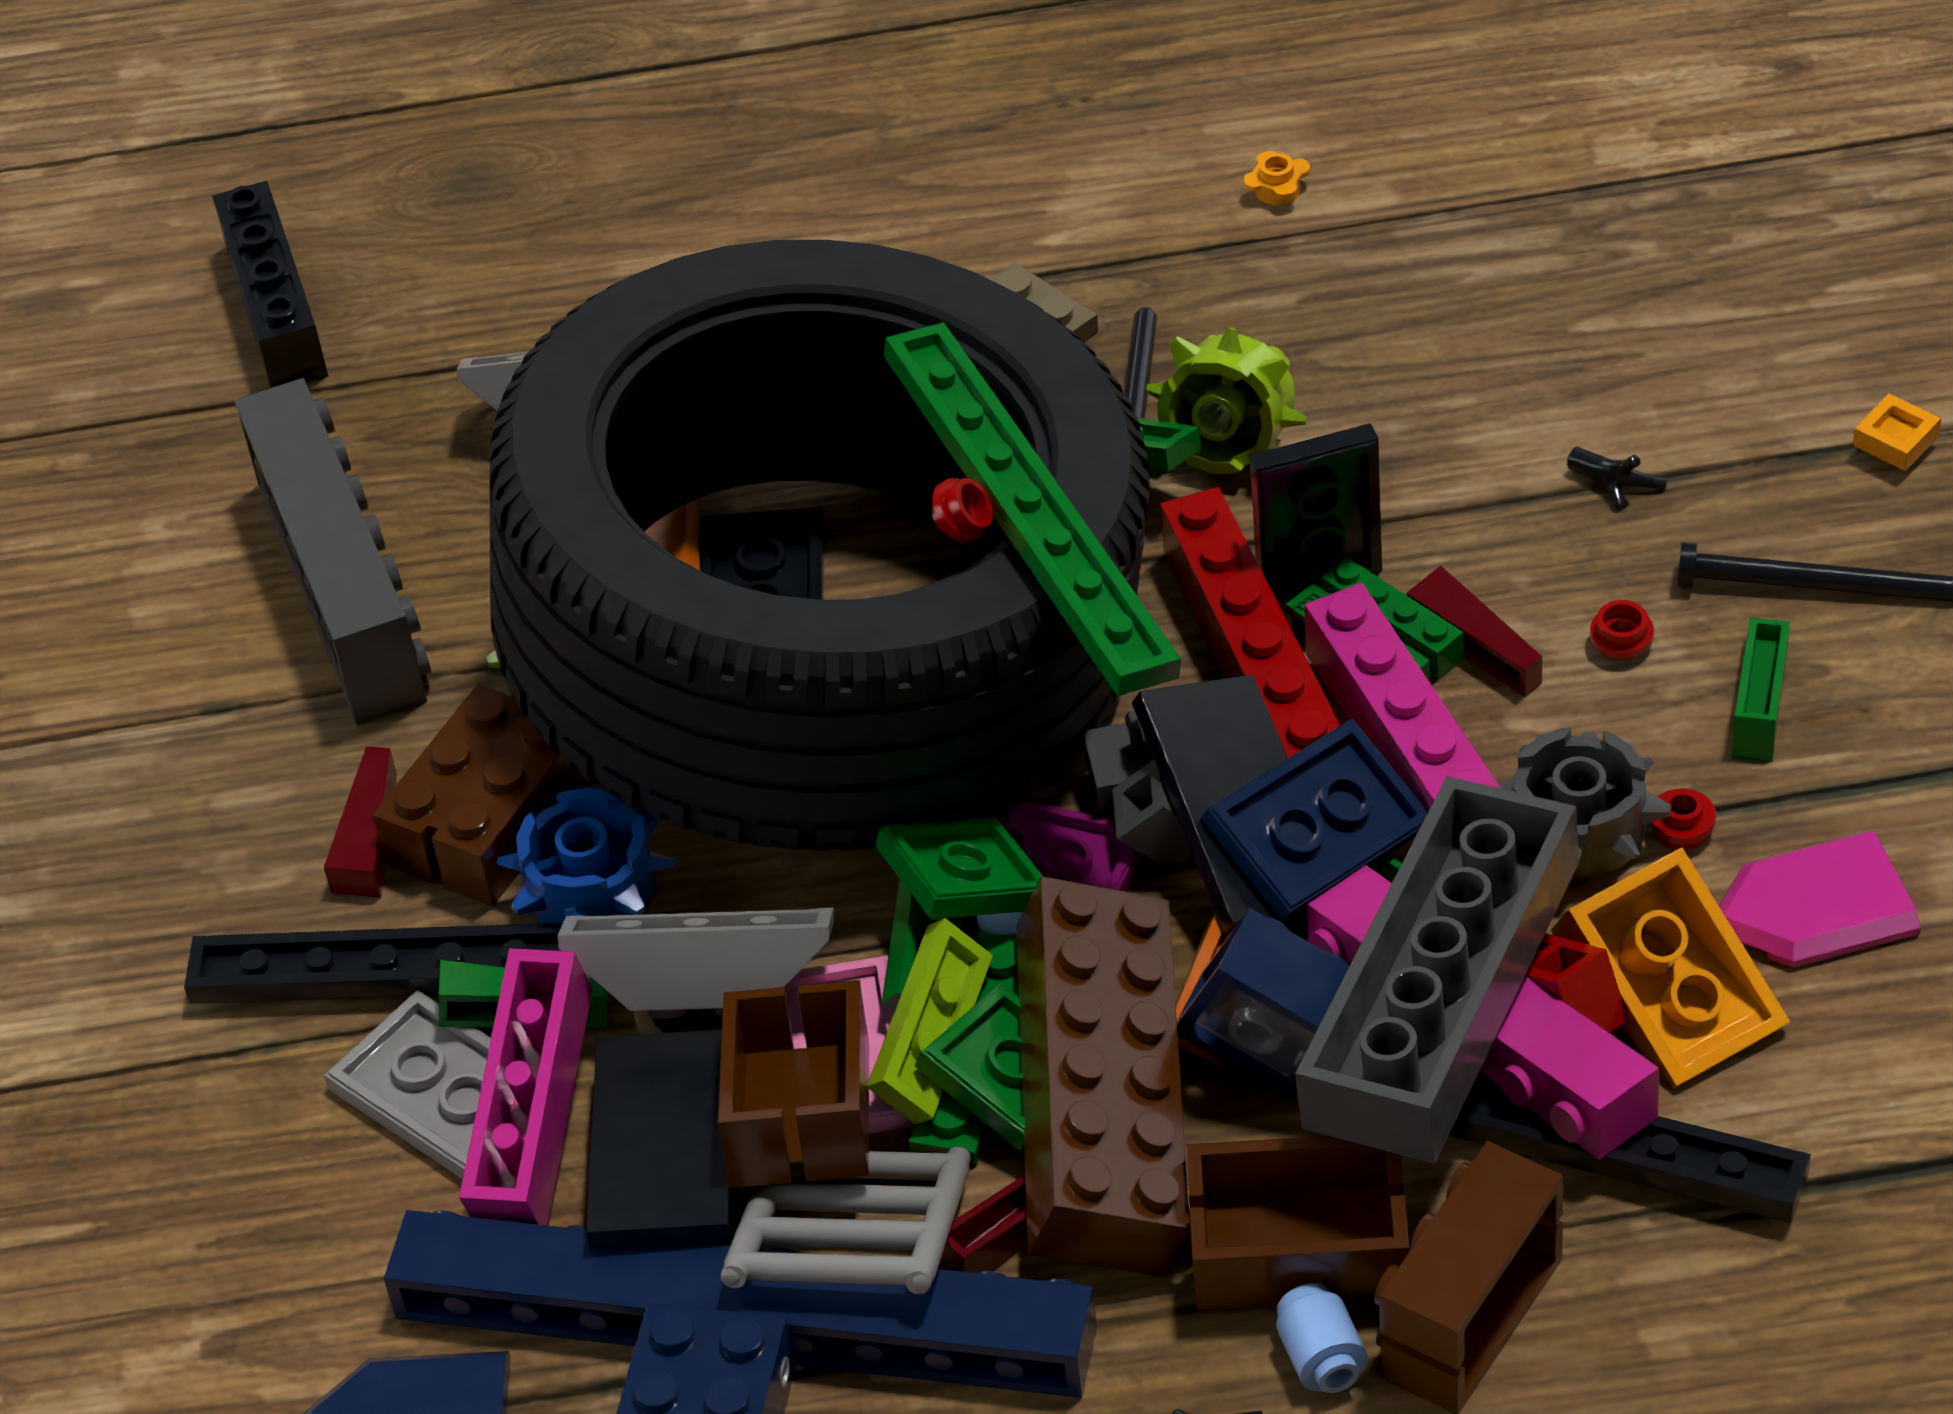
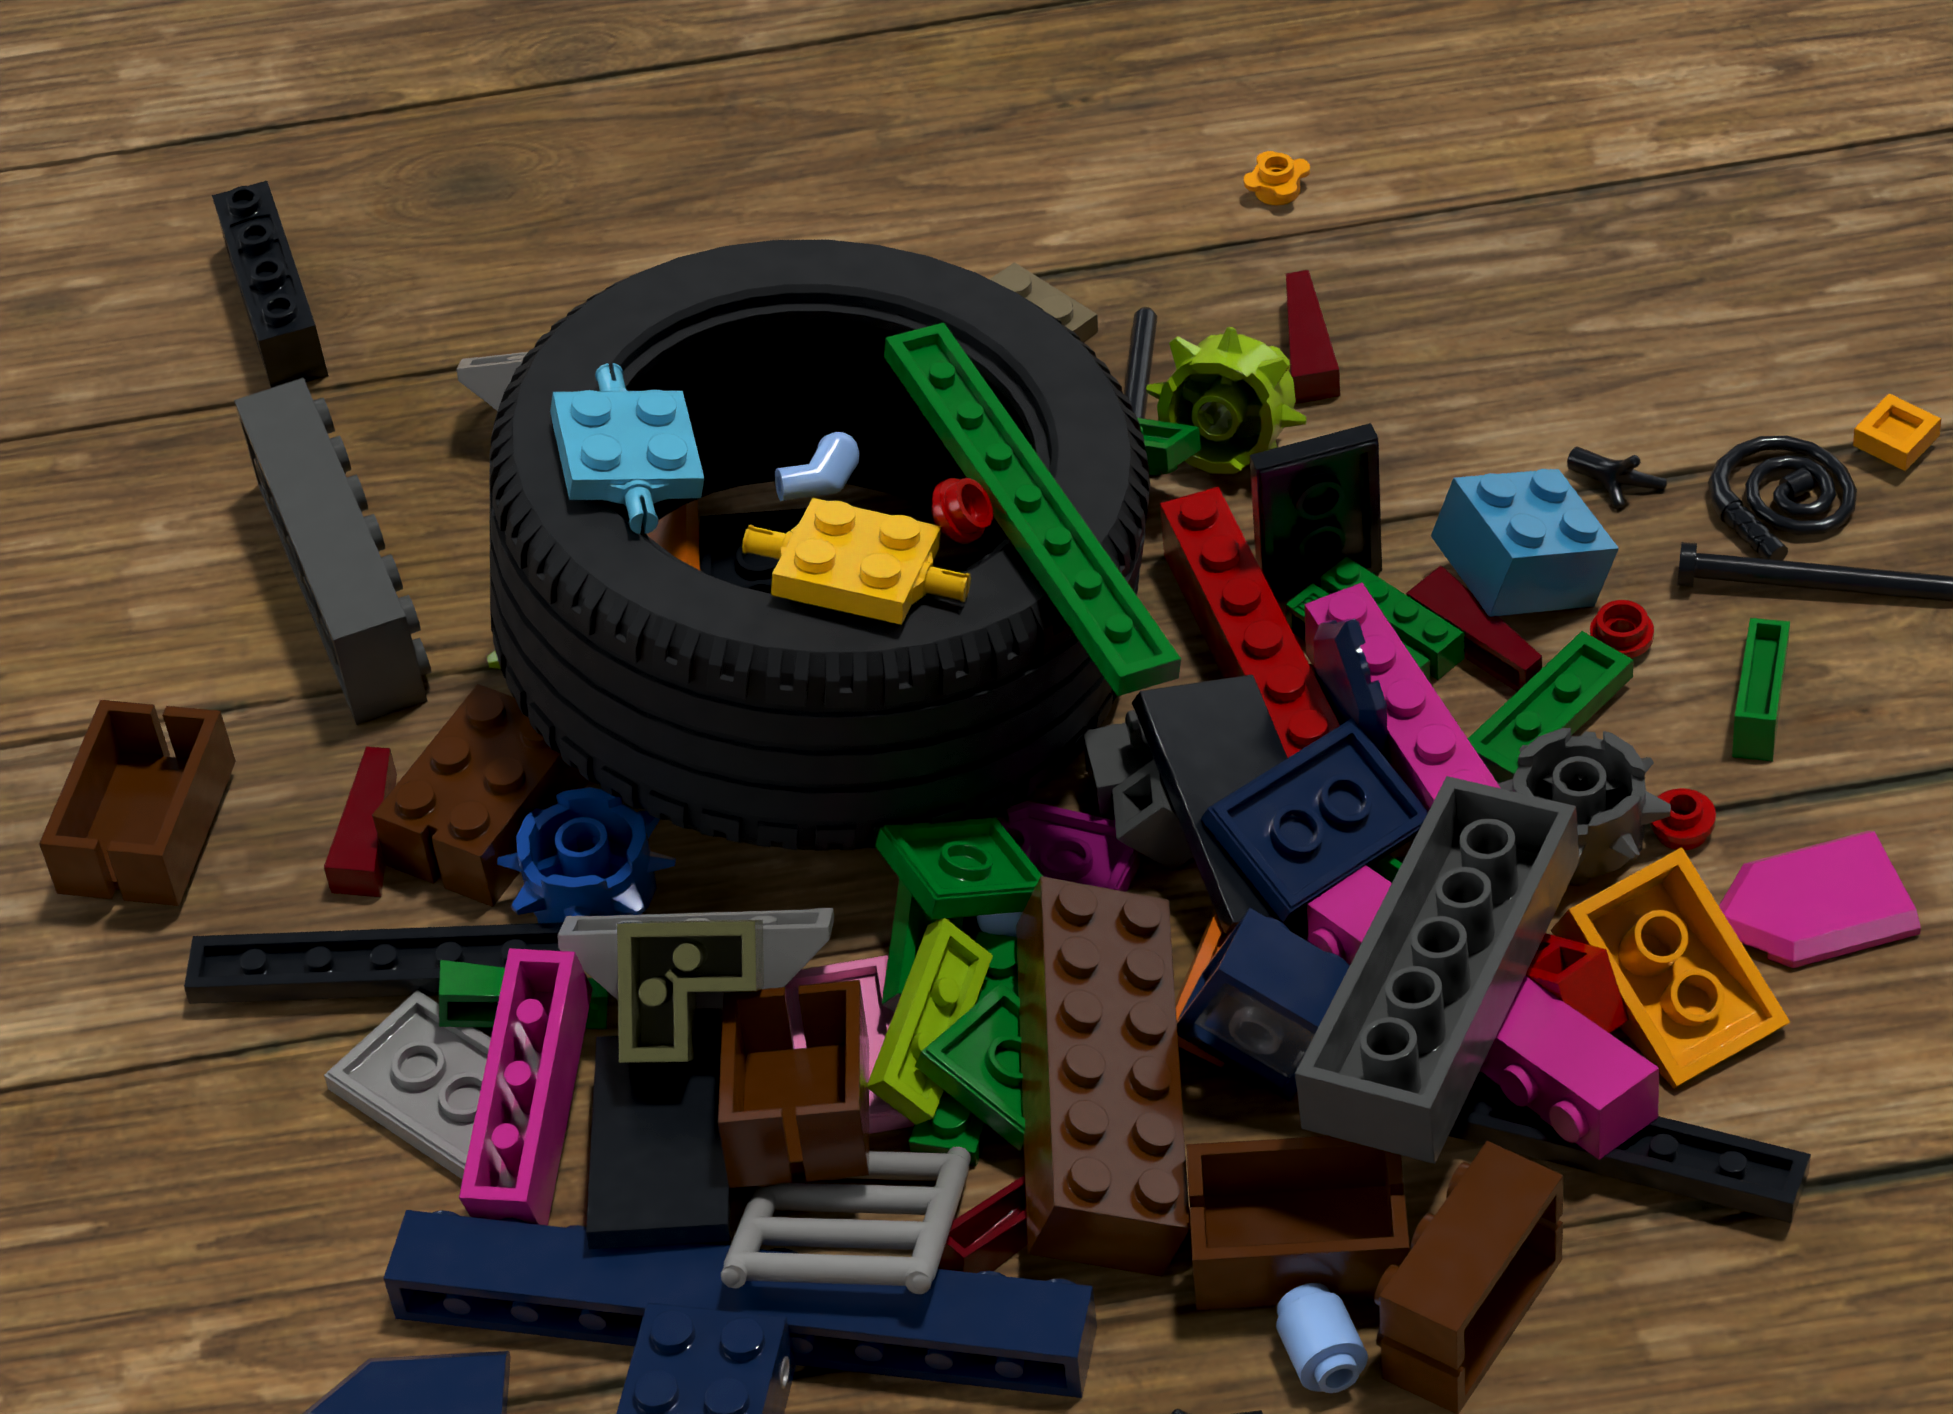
(131, 810): none -> reddish brown piece
(626, 446): none -> medium azure plate
(665, 967): none -> olive brick
(826, 472): none -> light blue arm
(856, 561): none -> yellow plate
(1311, 352): none -> dark red piece
(1347, 679): none -> dark blue tile
(1524, 542): none -> dark azure brick
(1555, 698): none -> green plate
(1797, 483): none -> black piece

